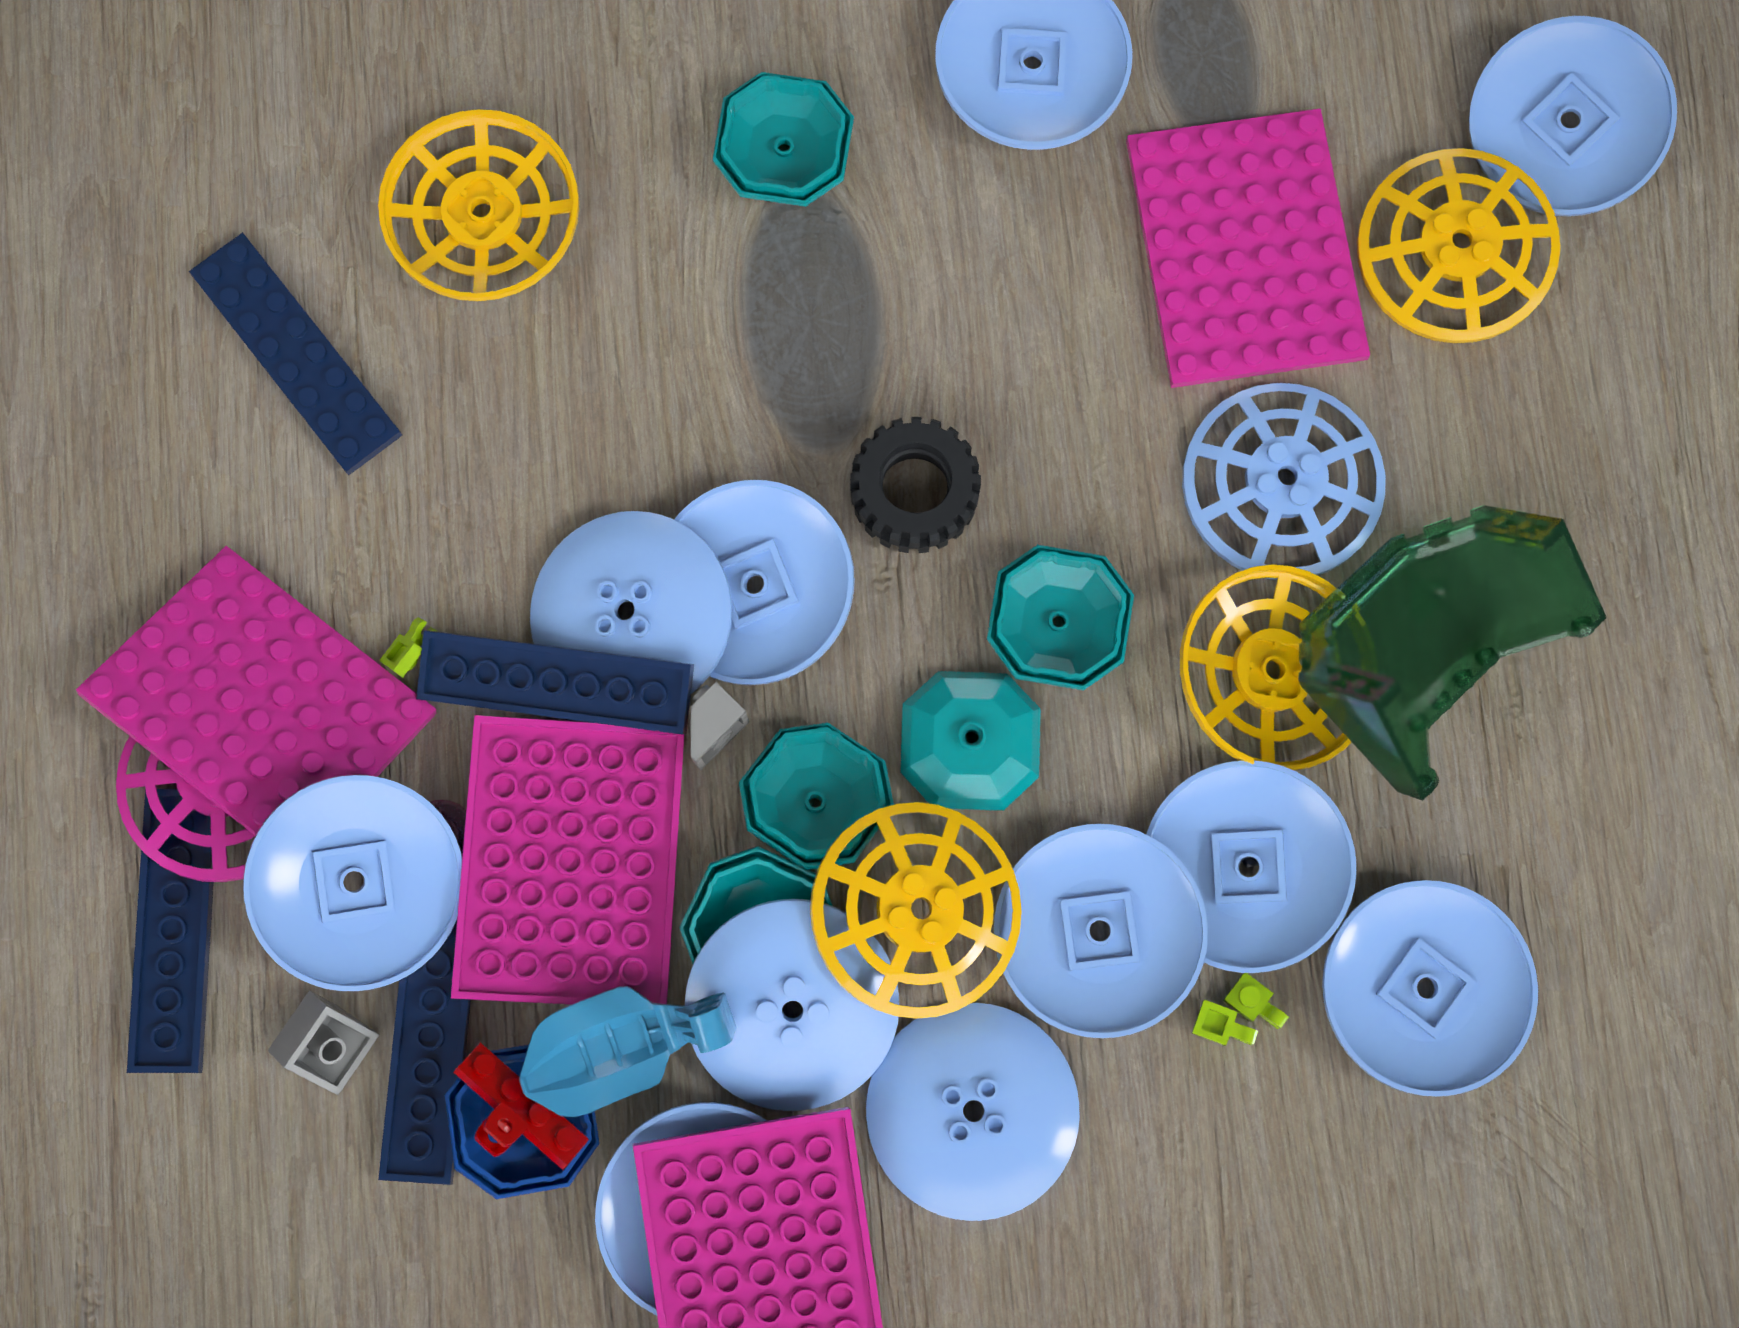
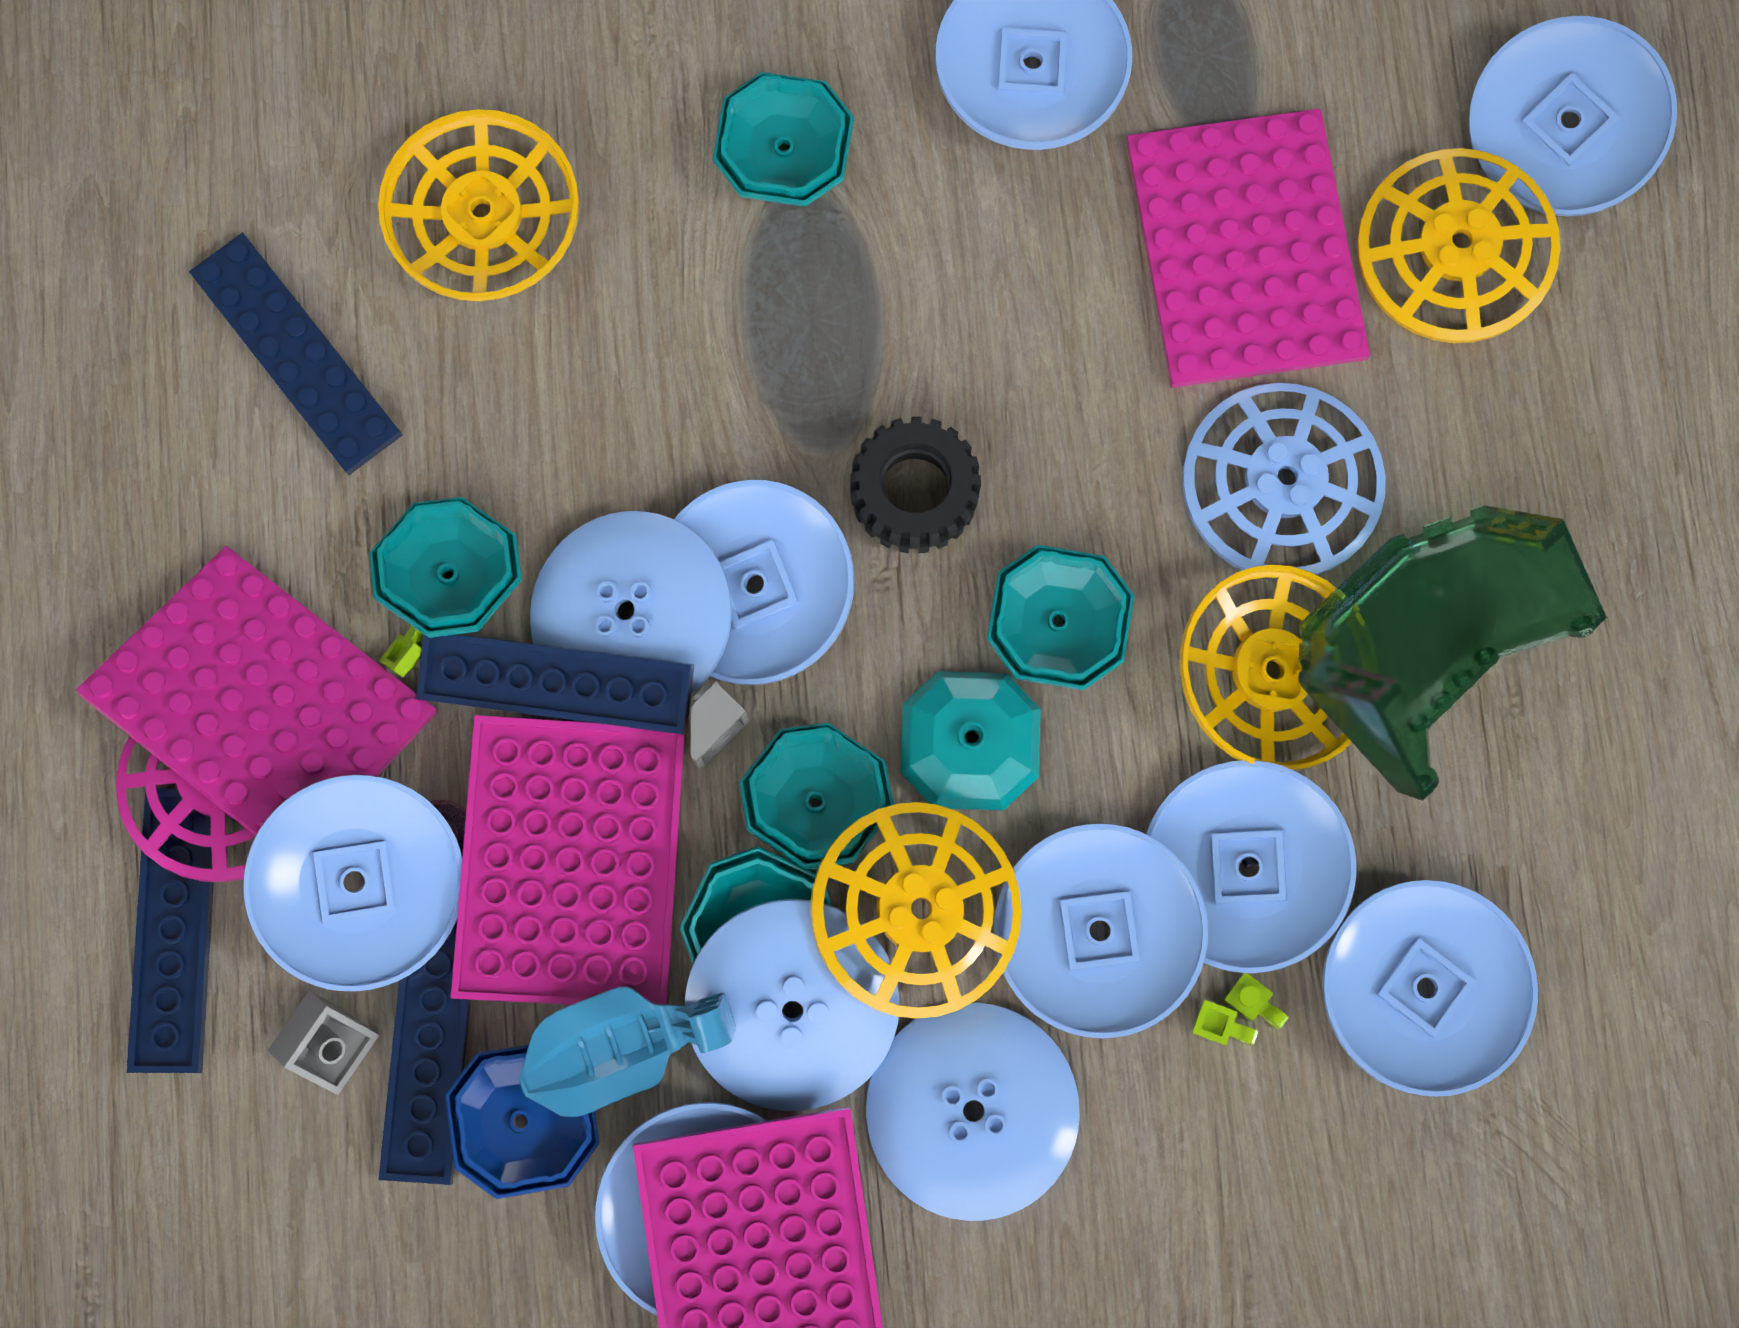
(441, 539): none -> teal rock
(516, 1113): red plate -> none

